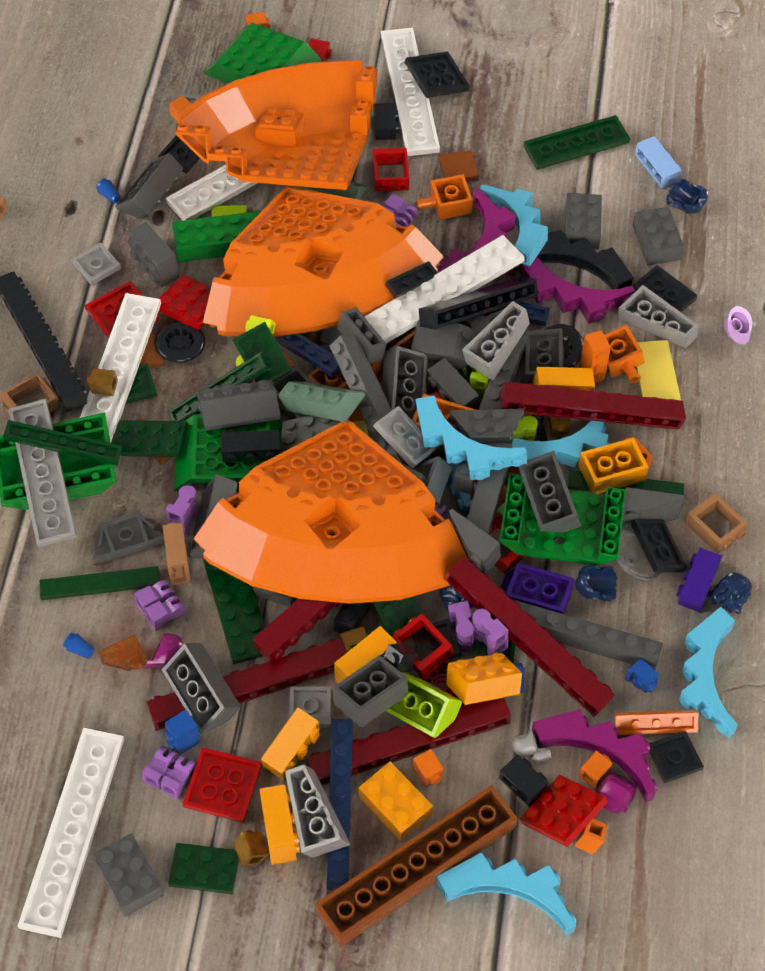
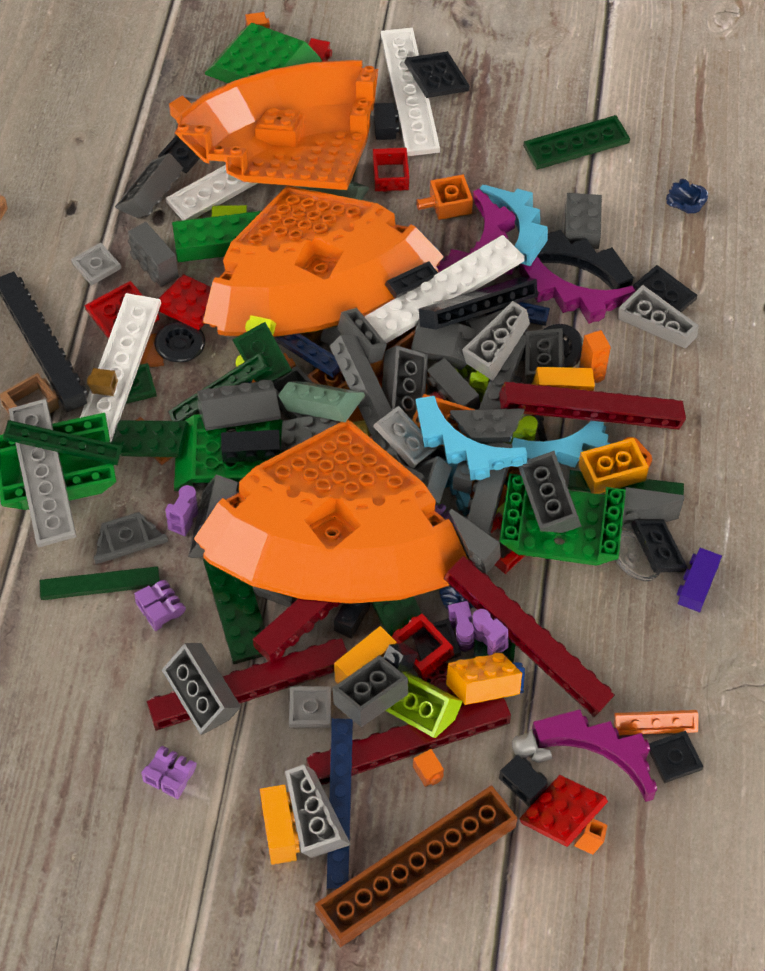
(71, 833): white plate -> none
(77, 645): blue cone -> none
(108, 190): blue cone -> none
(124, 654): clear orange slope -> none
(128, 874): dark grey brick -> none
(165, 651): magenta helmet -> none
(176, 553): medium nougat window -> none
(181, 732): blue brick -> none
(204, 868): dark green plate -> none
(222, 785): red plate -> none
(251, 848): pearl gold brick -> none
(291, 743): light orange brick -> none
(353, 637): pearl gold brick -> none
(395, 801): light orange brick -> none
(403, 212): medium lavender legs -> none
(458, 164): dark orange tile -> none
(538, 587): dark purple slope -> none
(538, 888): medium azure arch -> none
(558, 426): pearl gold brick -> none
(595, 637): dark grey brick -> none
(596, 769): orange brick -> none
(597, 582): dark blue hair -> none
(618, 792): magenta helmet -> none
(624, 354): orange brick -> none
(642, 676): blue brick -> none
(657, 372): light yellow tile -> none
(658, 162): light blue brick -> none
(658, 236): dark grey brick -> none
(695, 523): medium nougat window -> none
(699, 669): medium azure arch -> none
(732, 592): dark blue hair -> none
(738, 325): lavender piece -> none

